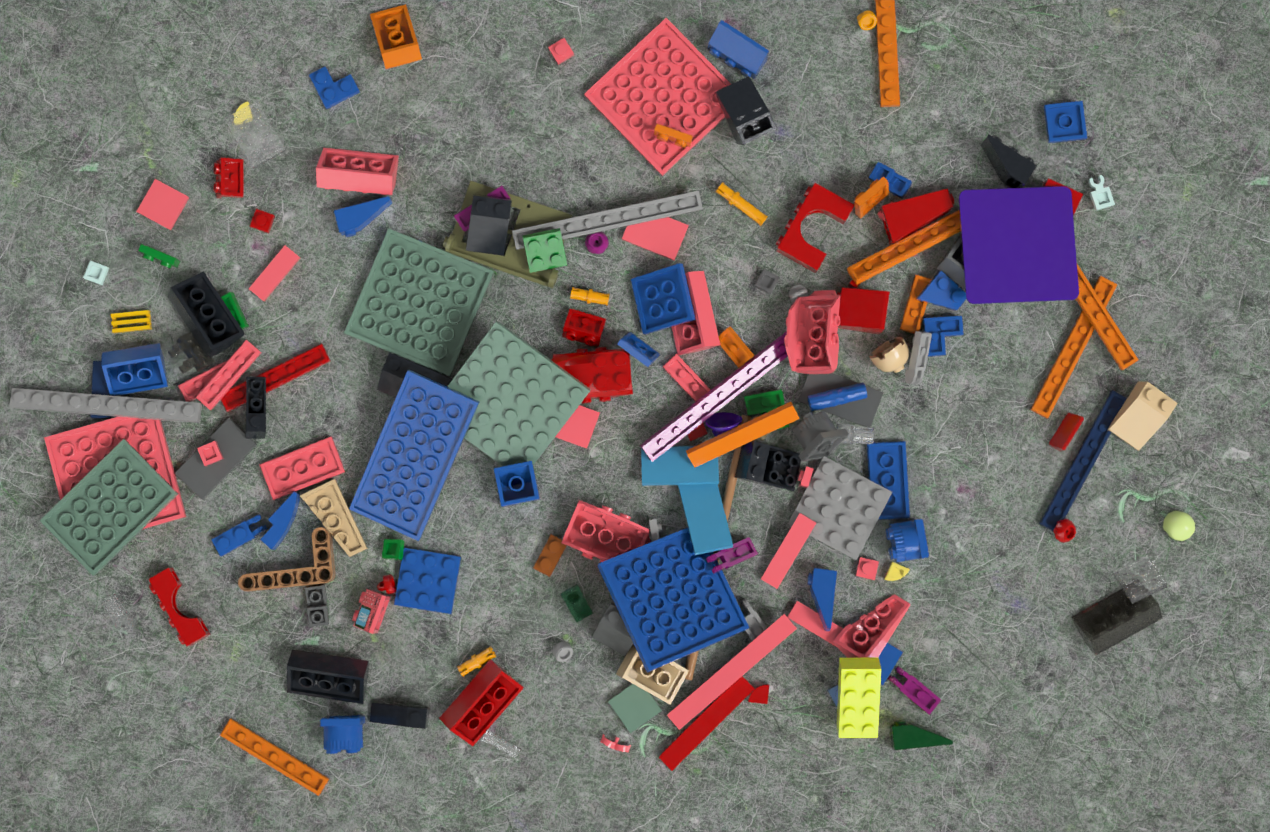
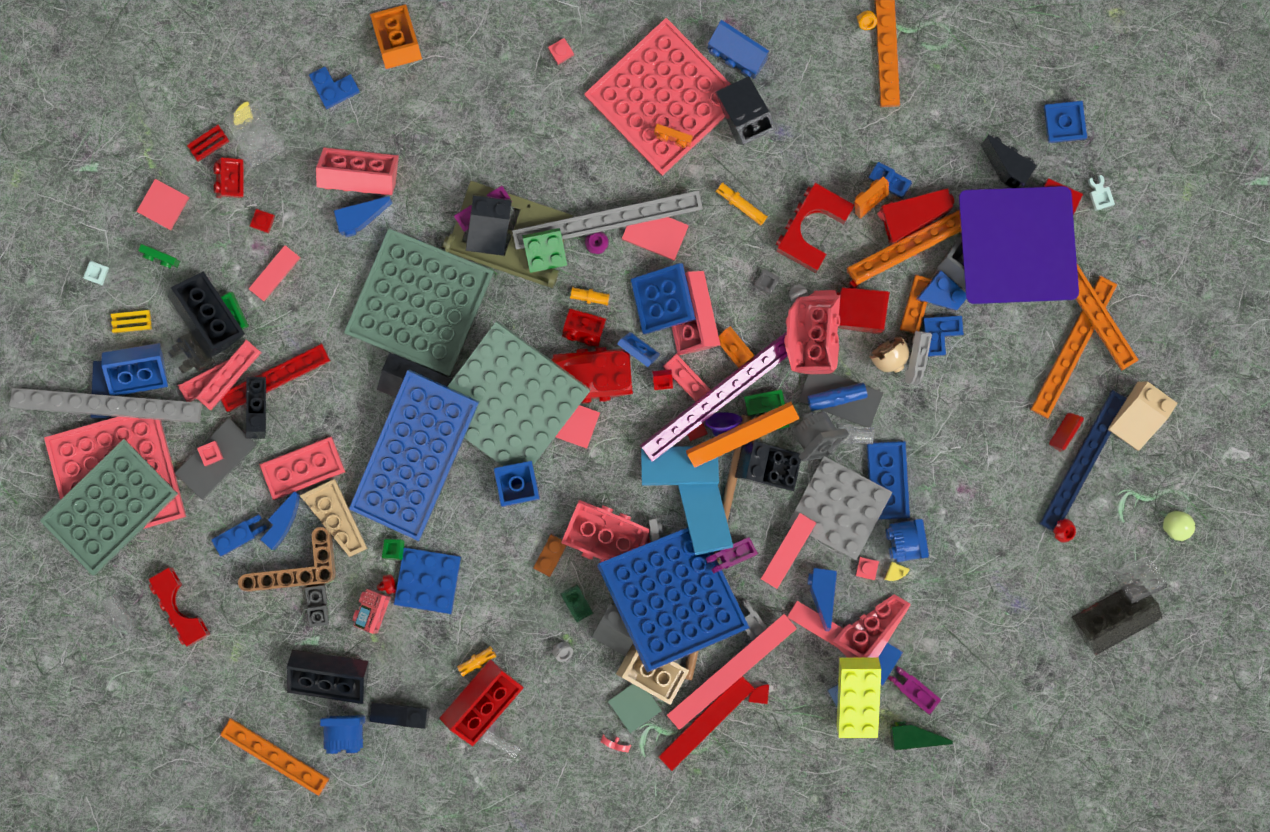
(225, 140): none -> red tile
(662, 379): none -> red plate
(805, 476): coral plate -> none

